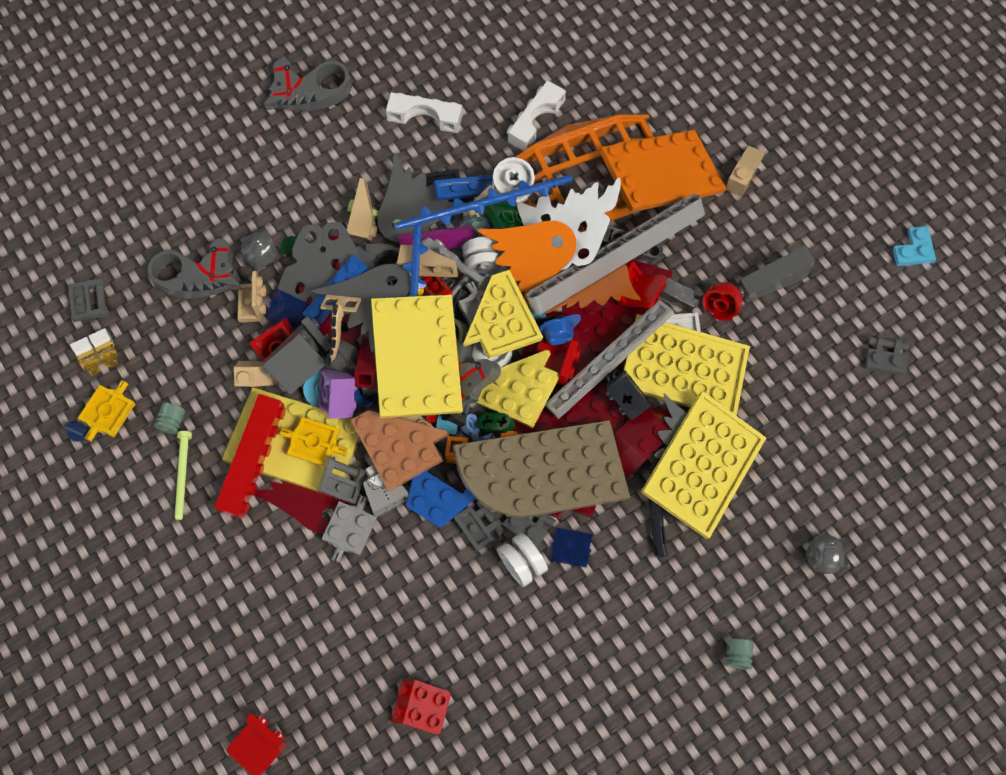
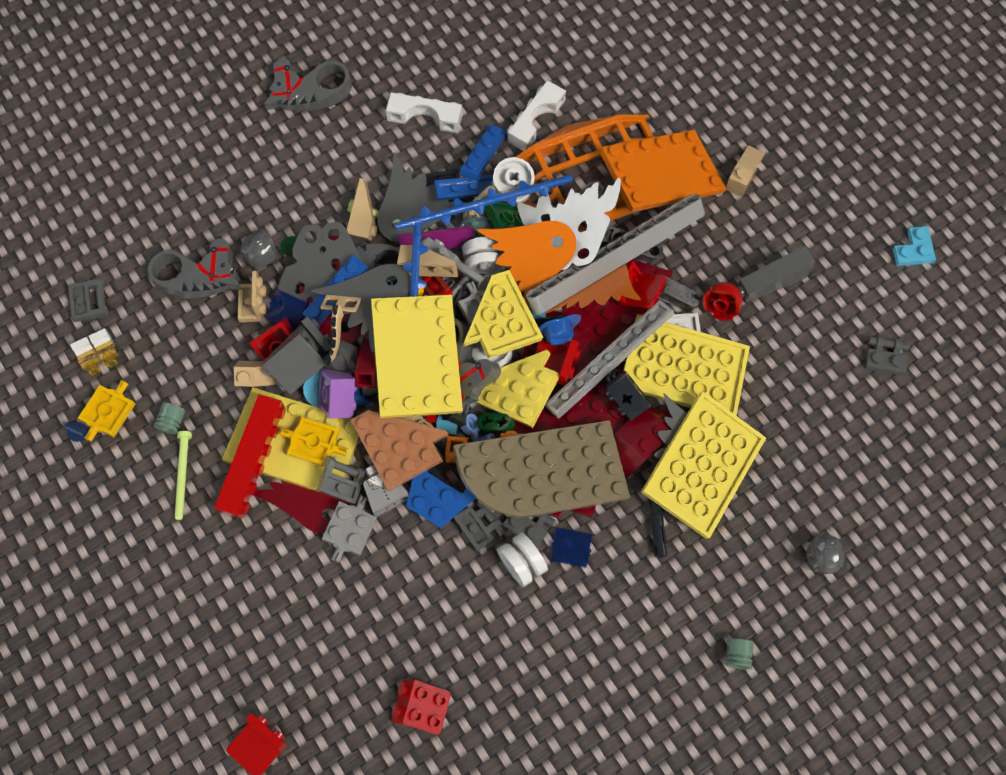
(483, 152): none -> blue plate

